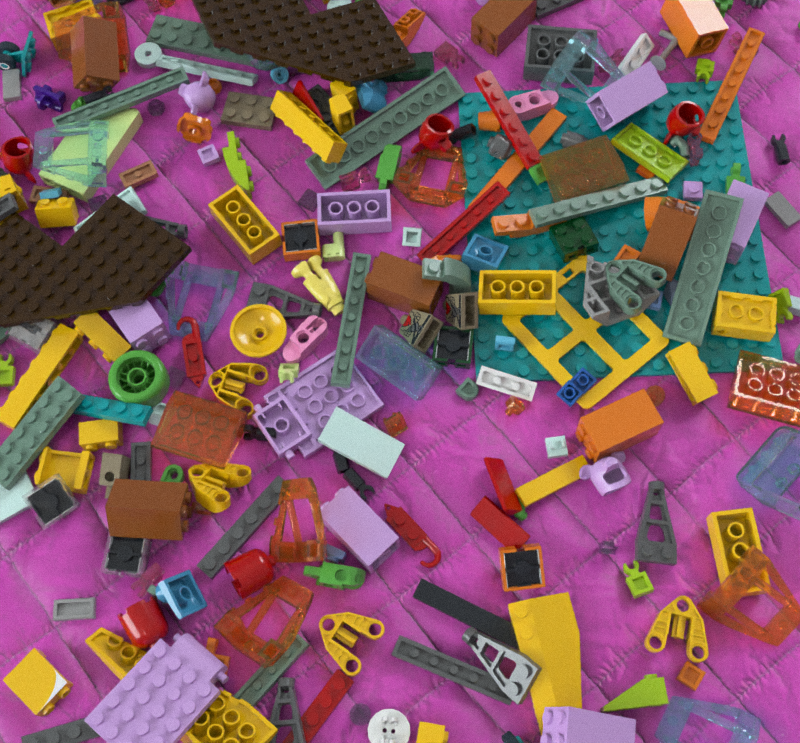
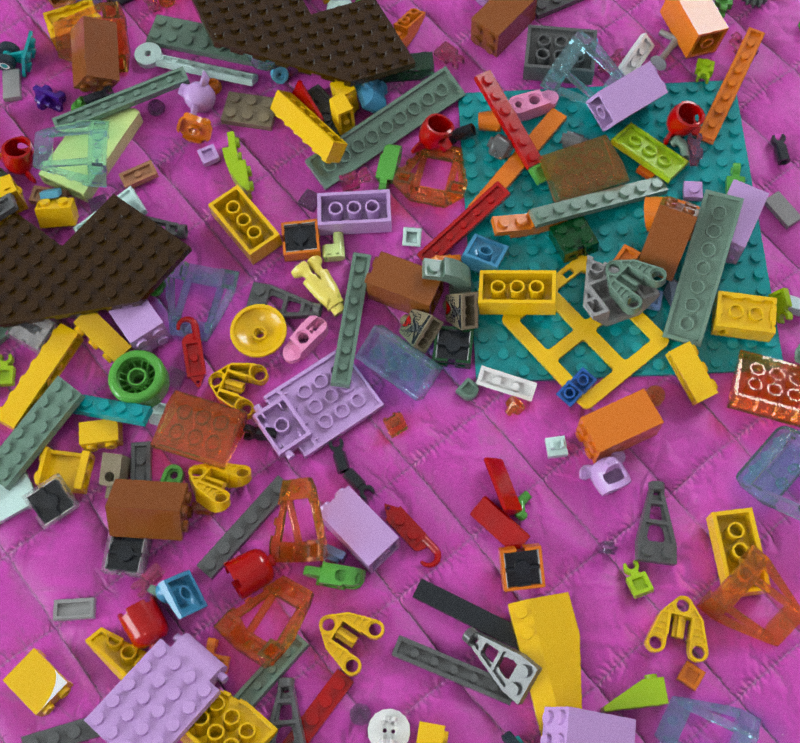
(288, 371): yellowish green plate -> none
(361, 442): light aqua tile -> none
(504, 343): medium azure tile -> none
(550, 482): yellow tile -> none

